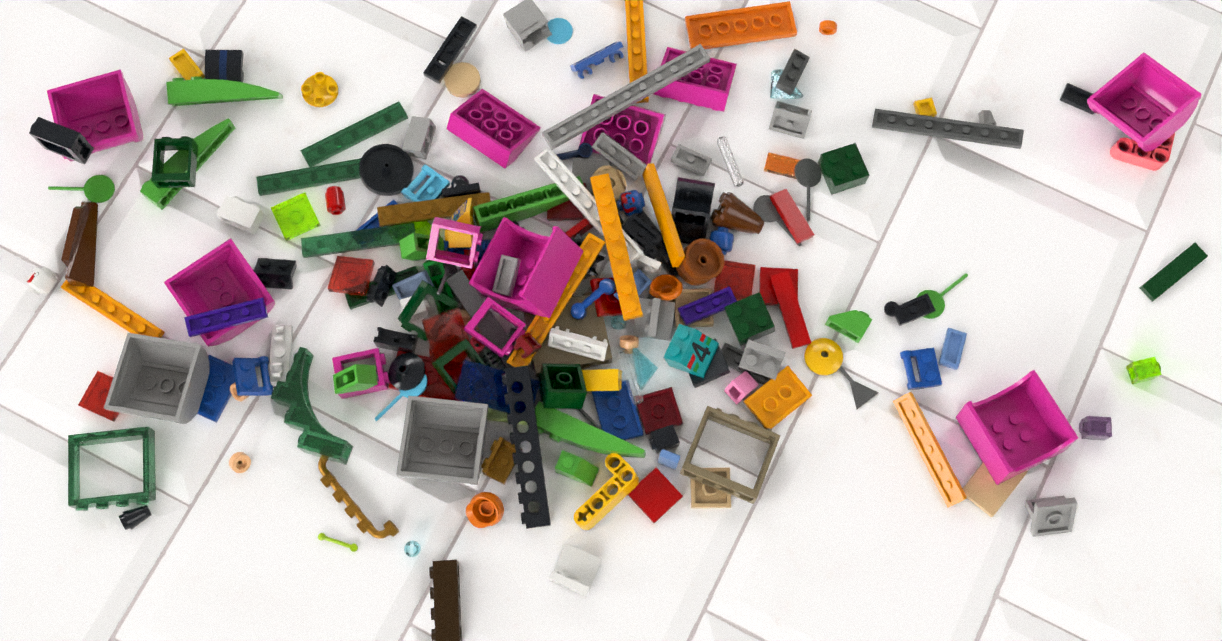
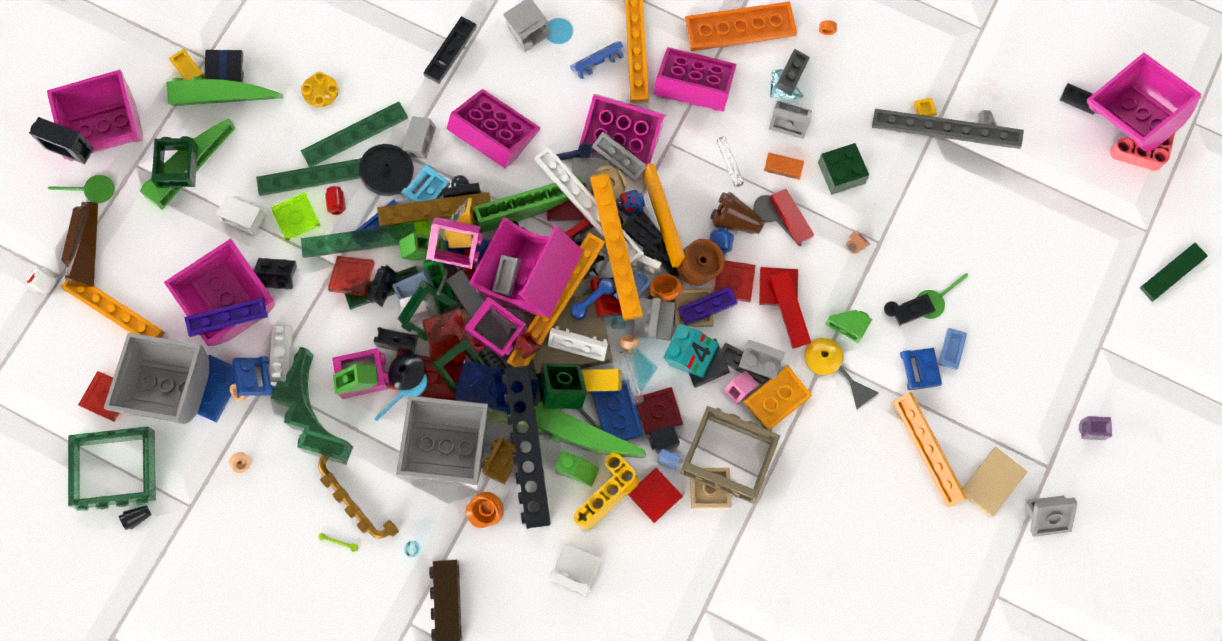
(462, 80): tan tile -> none
(626, 96): light grey plate -> none
(691, 160): light grey plate -> none
(692, 208): black bracket -> none
(749, 318): dark green brick -> none
(808, 175): dark grey piece -> none
(860, 242): none -> nougat tile
(1016, 428): dark pink container -> none
(1143, 370): clear neon green brick -> none

